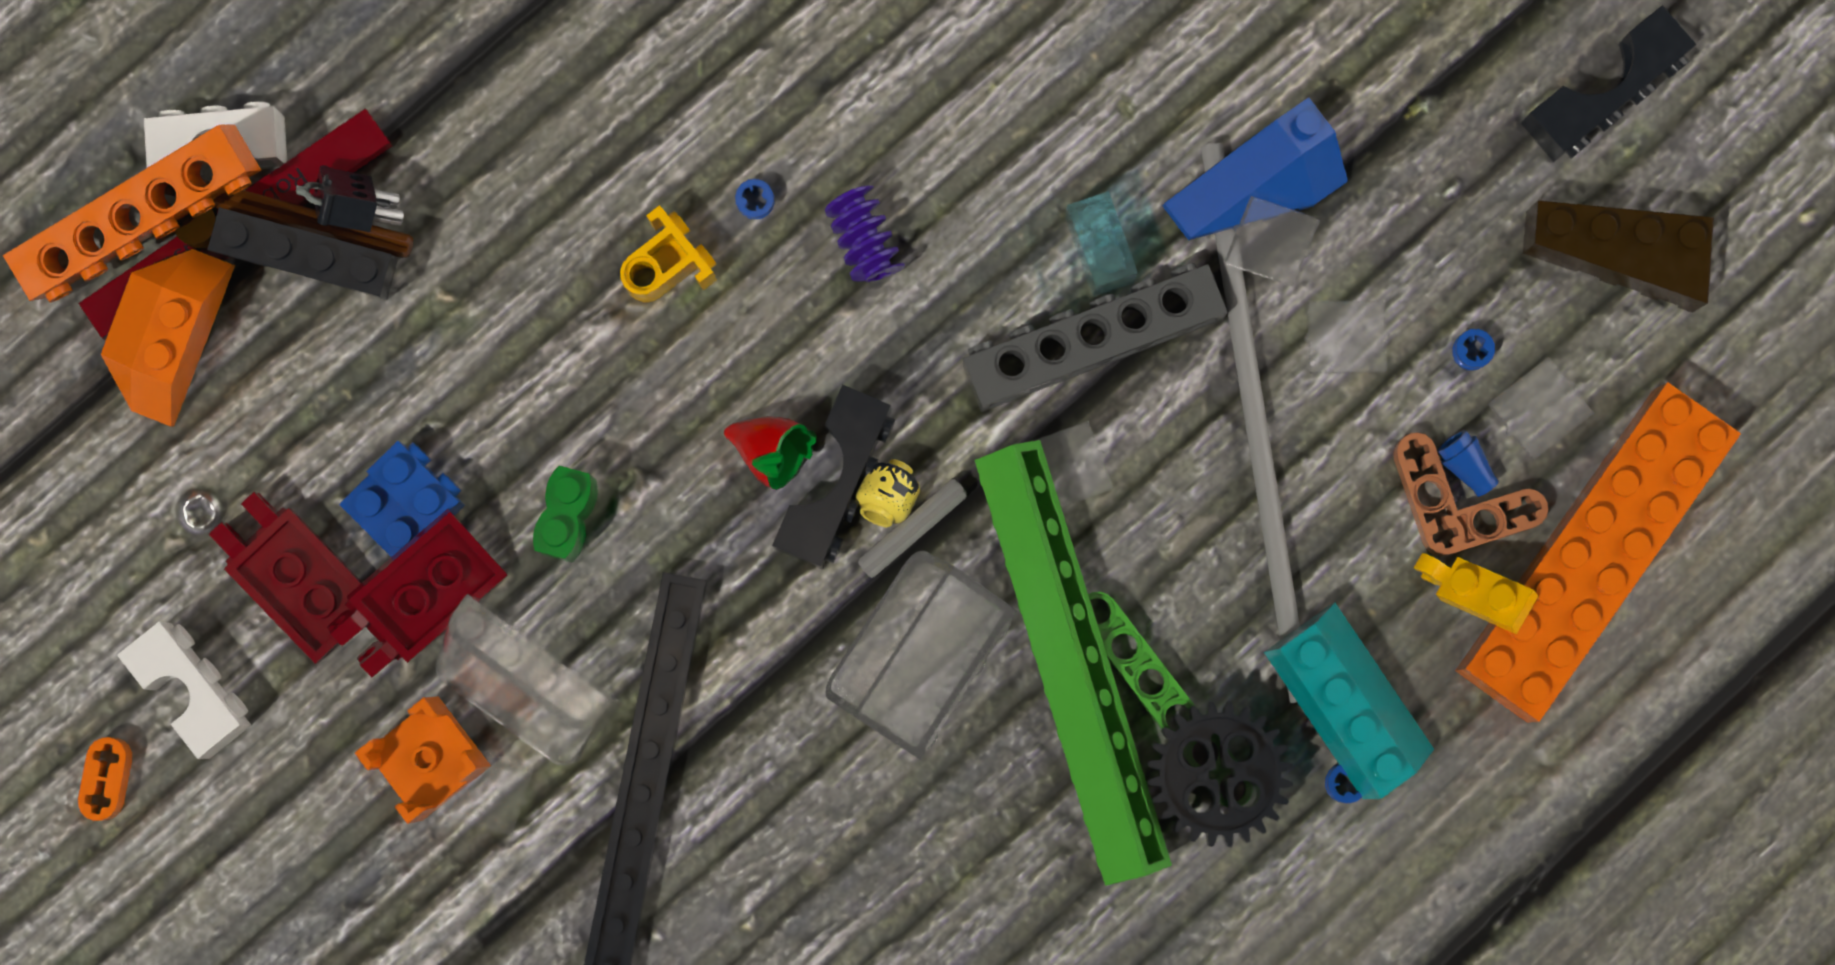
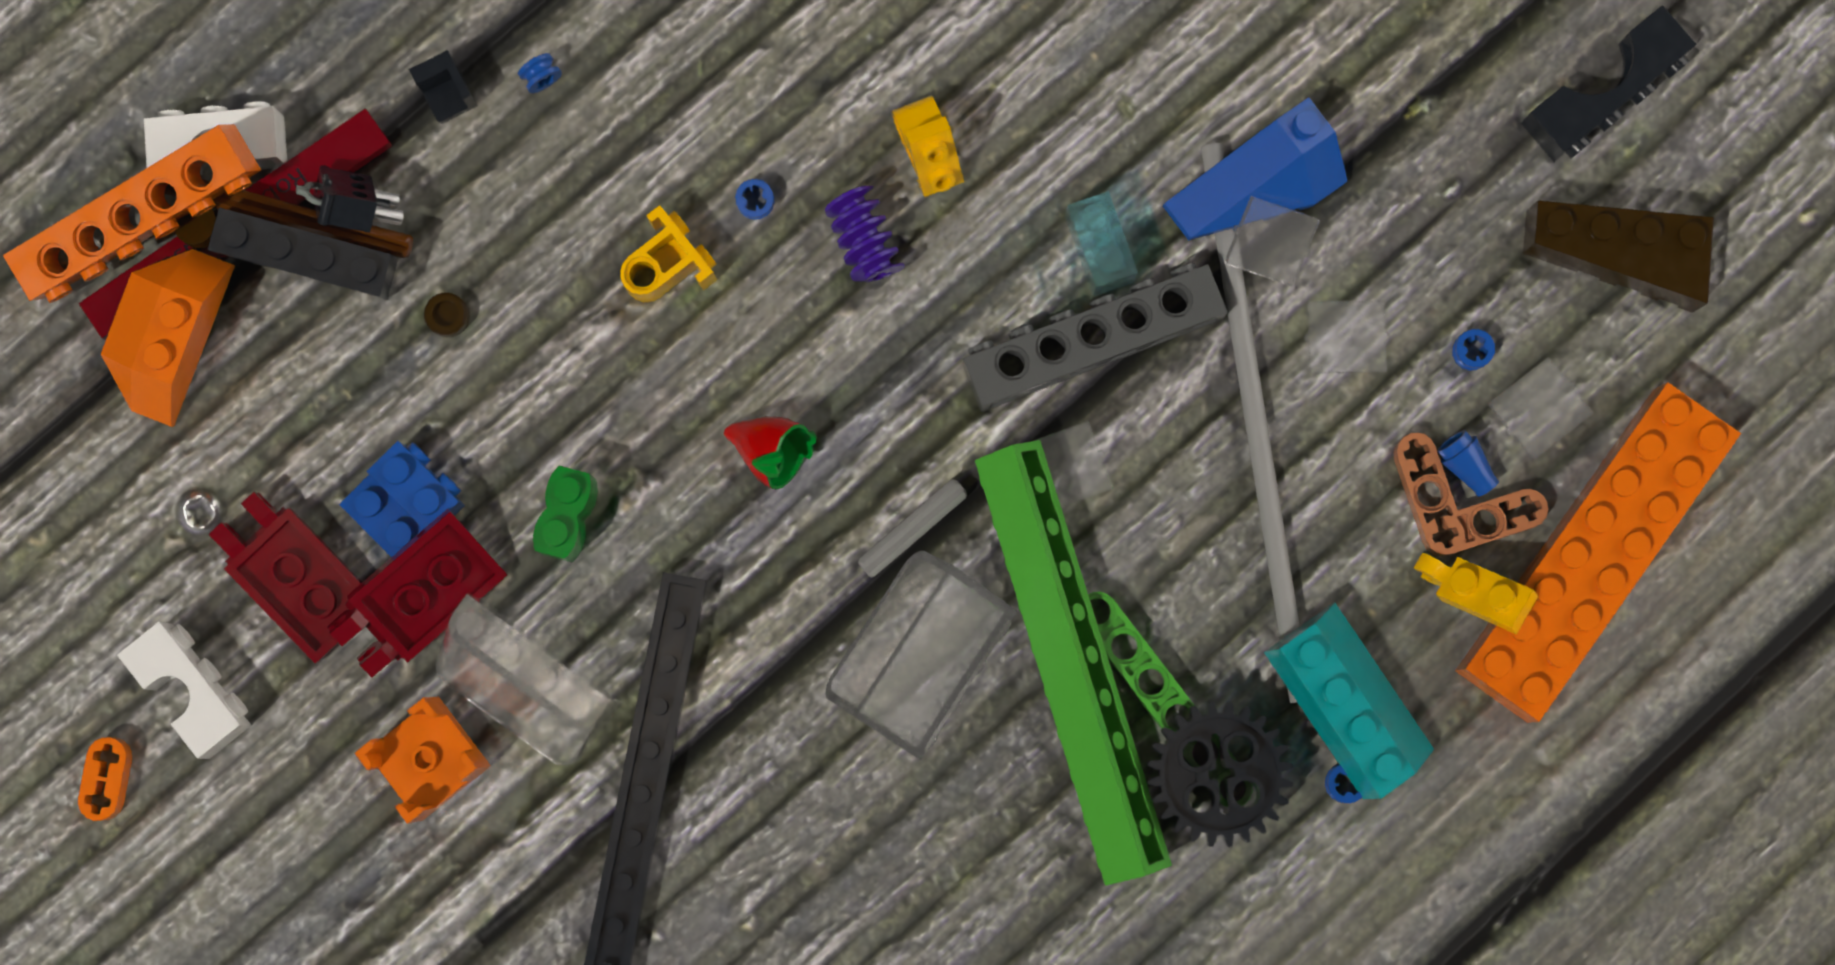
(443, 87): none -> black panel
(447, 315): none -> dark brown tile
(539, 73): none -> blue bush
(812, 529): black arch -> none
(888, 493): light yellow head -> none
(928, 145): none -> yellow pin

